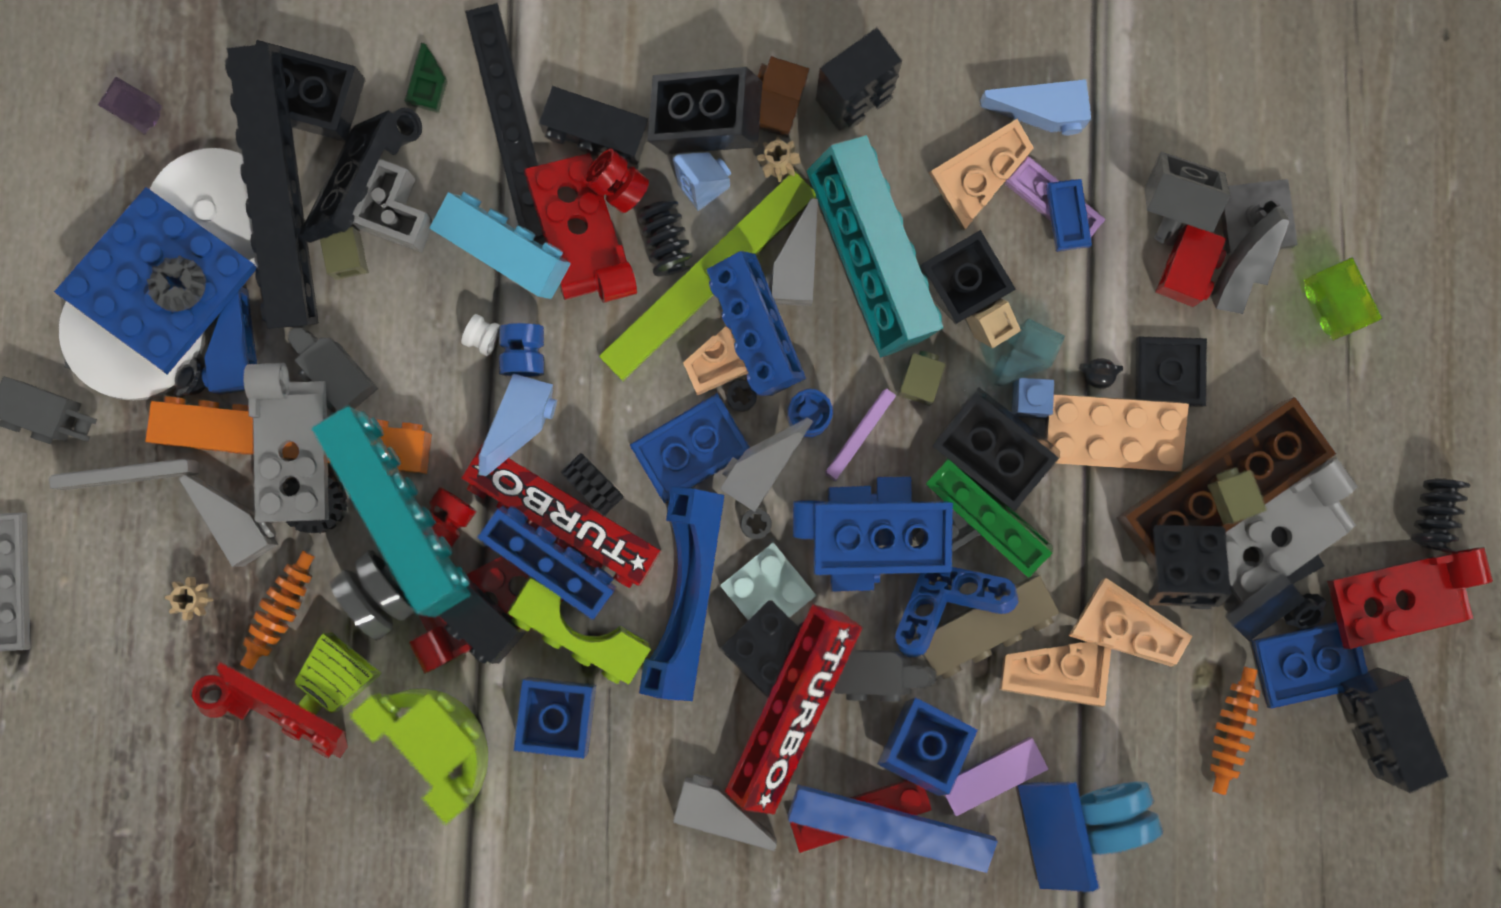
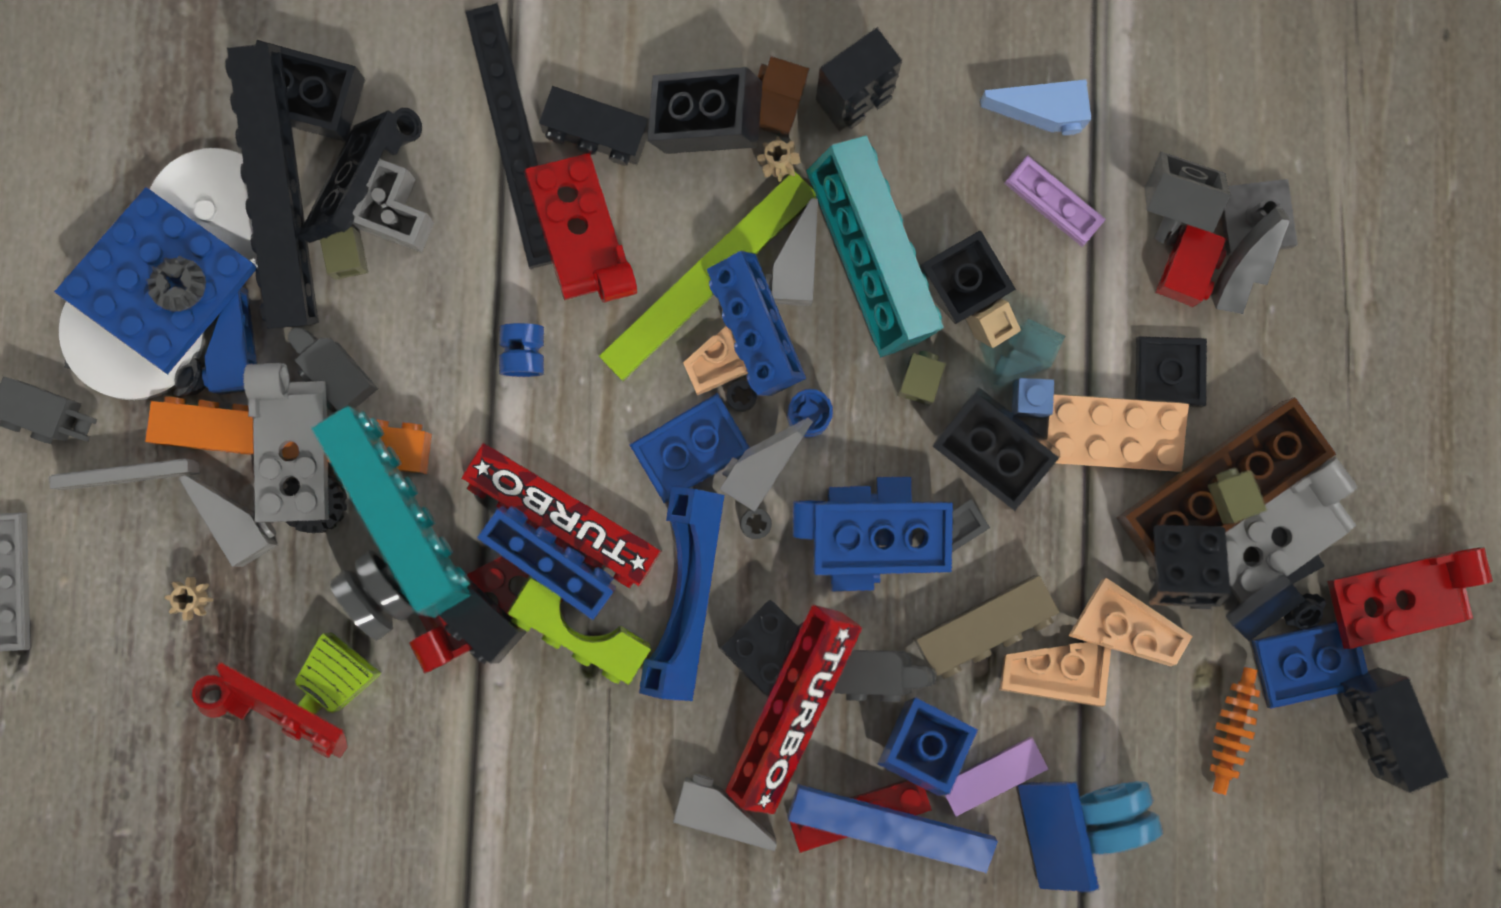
(131, 105): clear purple brick -> none
(277, 610): orange piece -> none
(426, 83): dark green tile -> none
(435, 739): lime piece -> none
(457, 515): red wheel -> none
(481, 334): white wheel -> none
(500, 245): medium azure brick -> none
(517, 420): light blue slope -> none
(555, 717): blue brick -> none
(592, 484): black tyre -> none
(612, 178): red wheel -> none
(664, 238): black piece -> none
(701, 177): light blue slope -> none
(765, 579): light aqua plate -> none
(860, 434): lavender tile -> none
(941, 594): blue beam -> none
(978, 172): light nougat wing -> none
(991, 518): green fence -> none
(1068, 215): blue tile -> none
(1100, 372): black piece -> none
(1341, 299): clear neon green brick -> none
(1439, 514): black piece -> none

